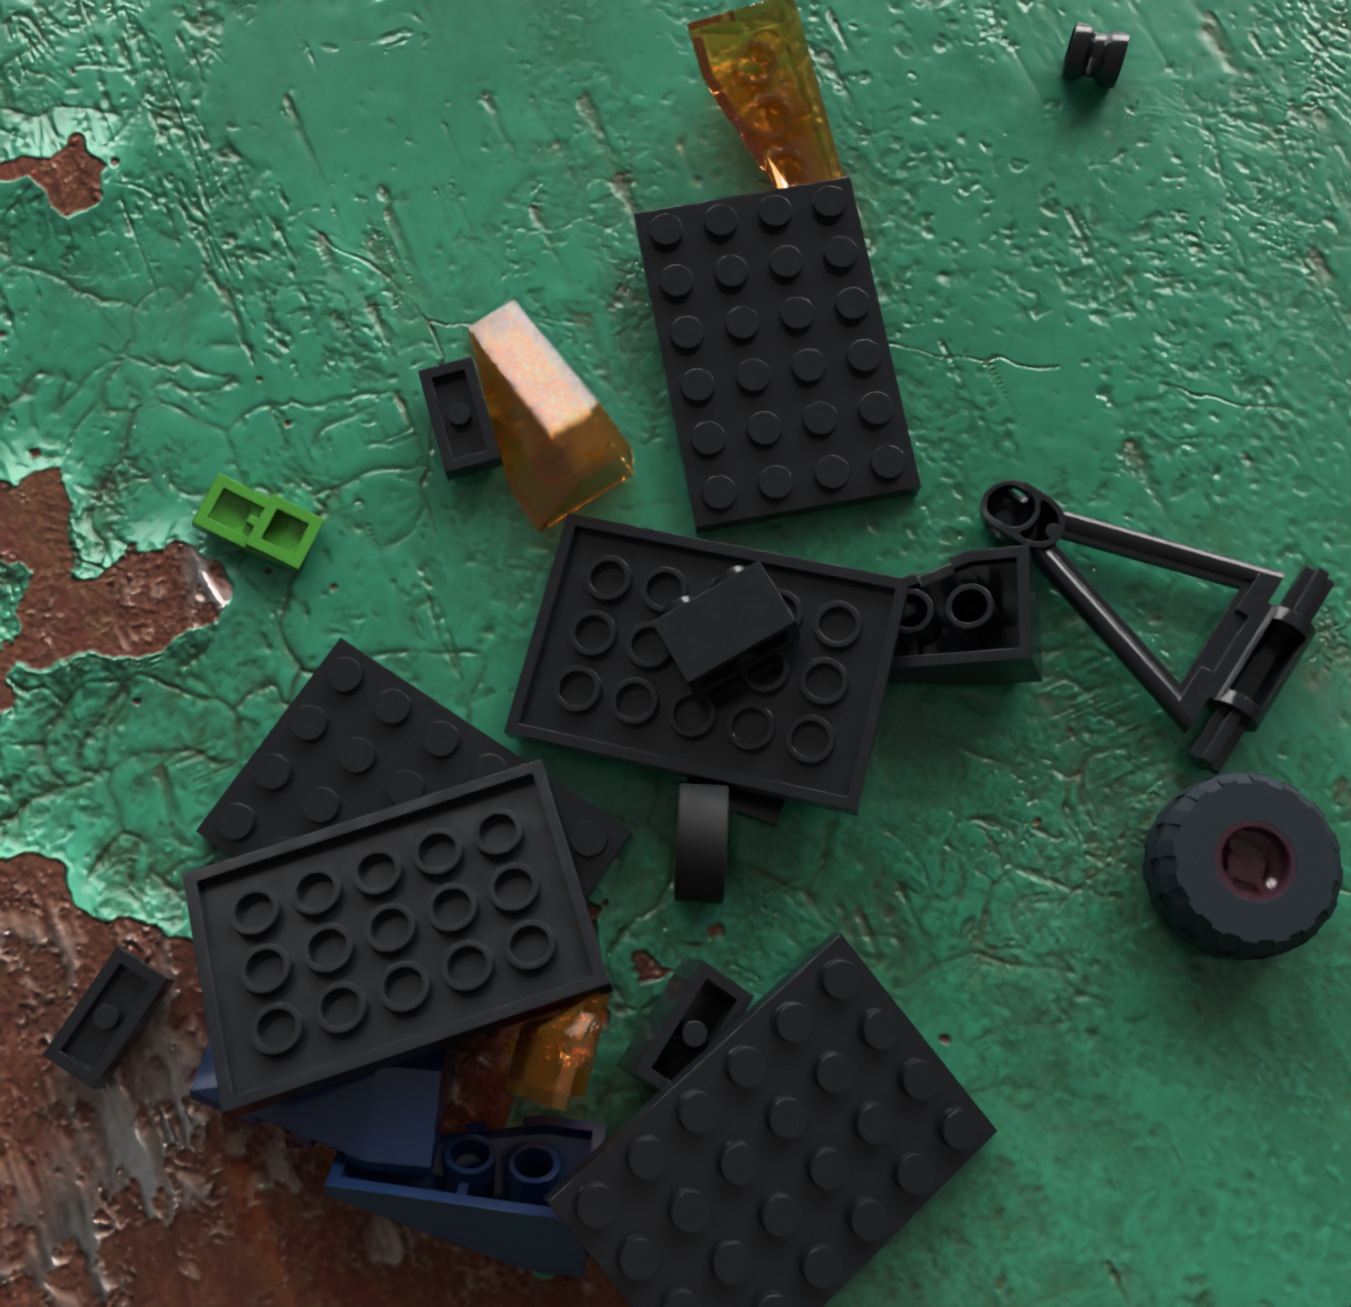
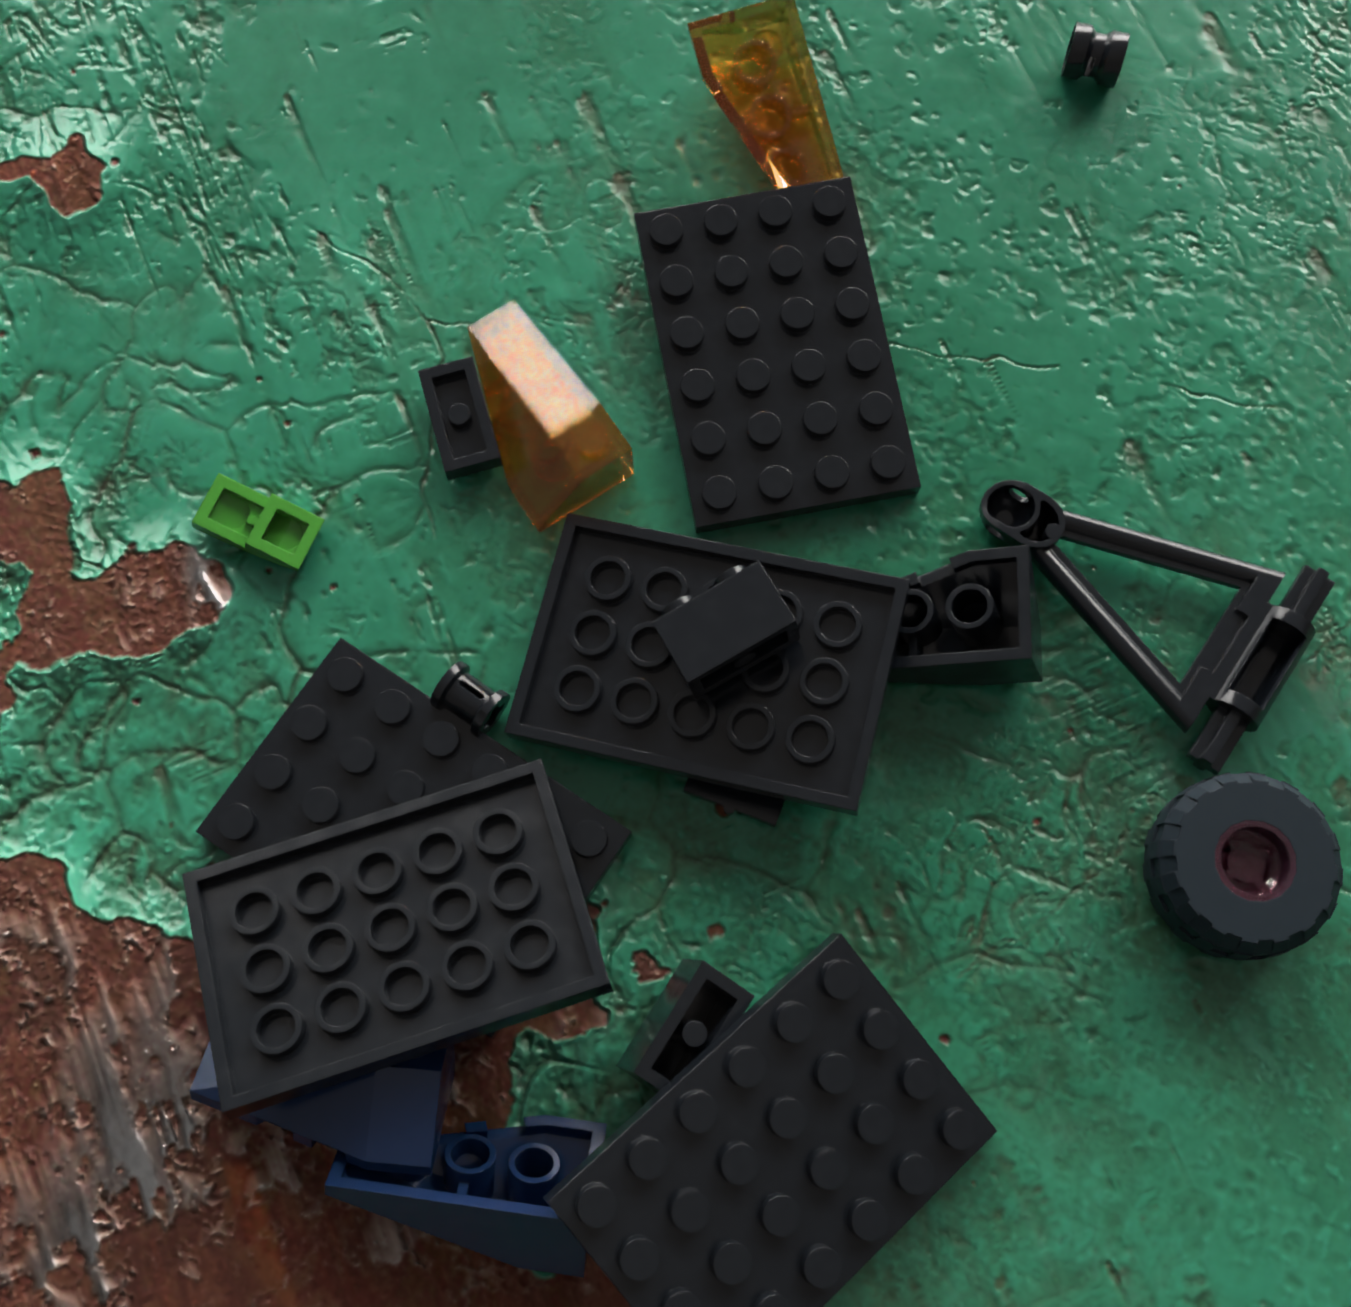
(108, 1018): black plate -> none
(469, 699): none -> black bush
(555, 1054): clear orange wedge -> none
(701, 843): black tyre -> none

